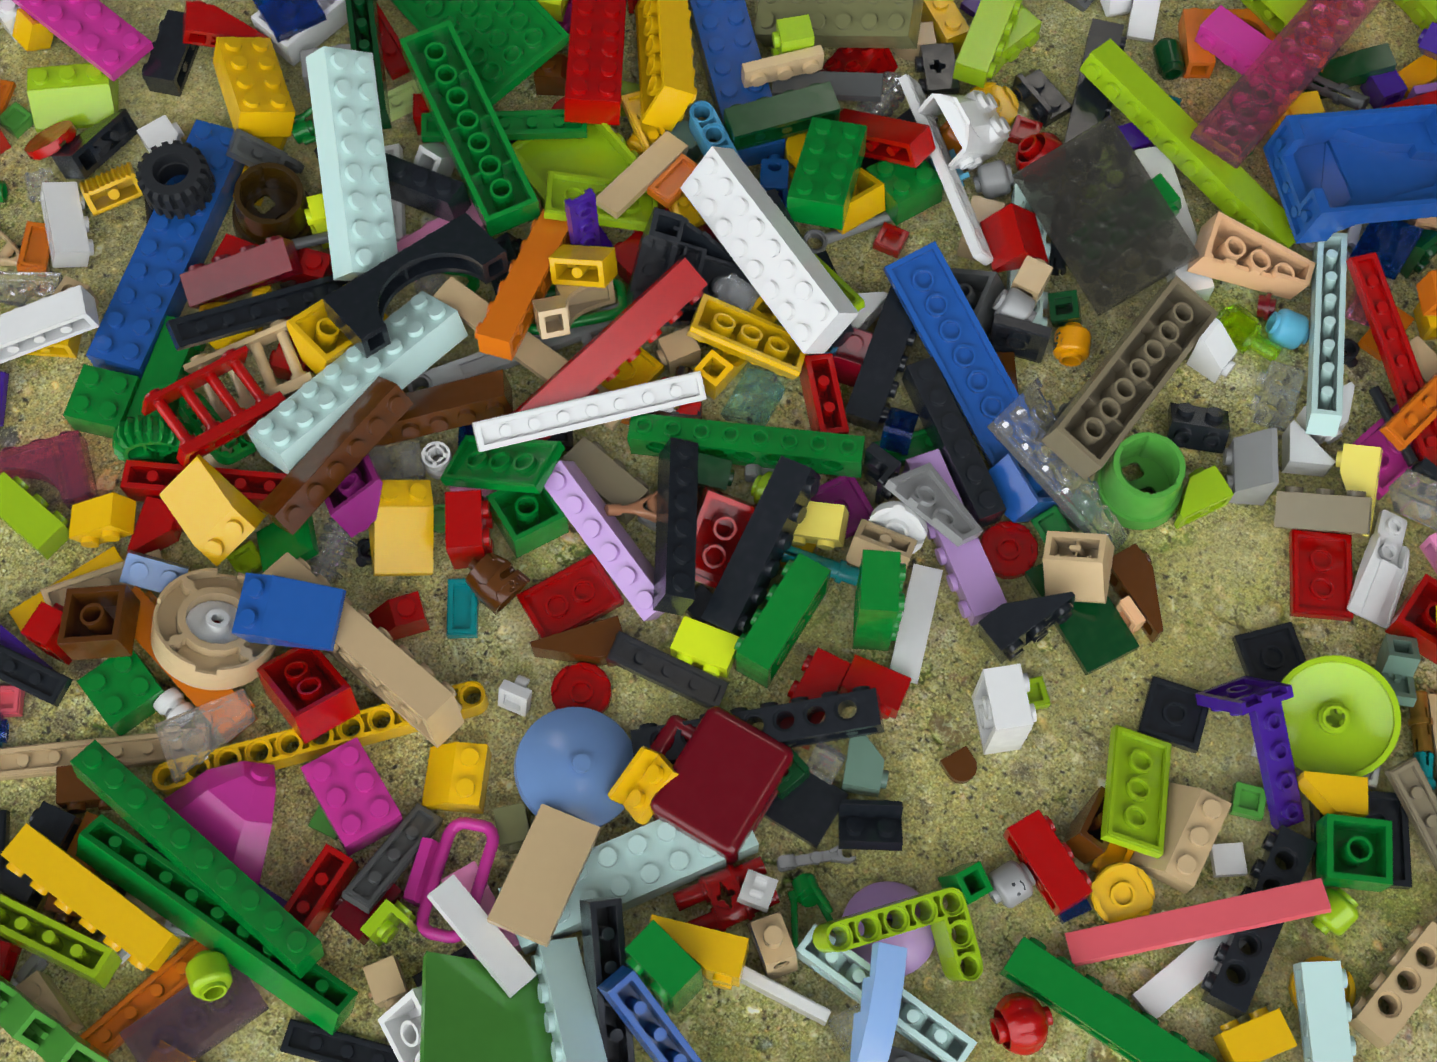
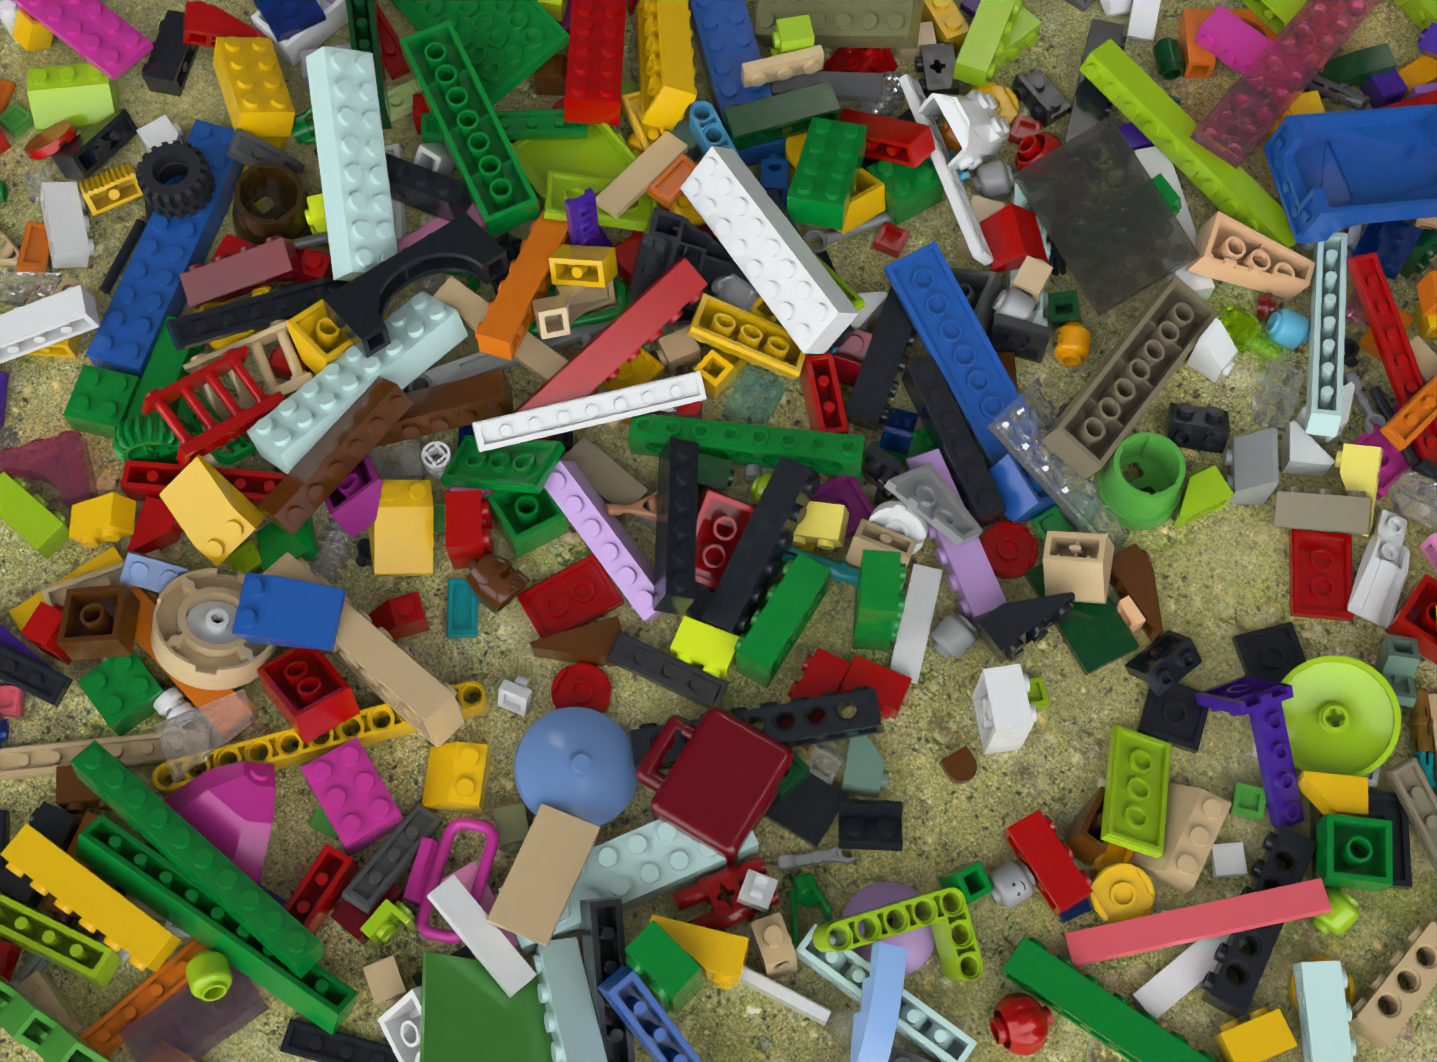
(123, 256): none -> black bar
(641, 781): yellow bracket -> none
(954, 636): none -> light grey head
(1165, 662): none -> black bracket
(1363, 403): none -> light grey piece

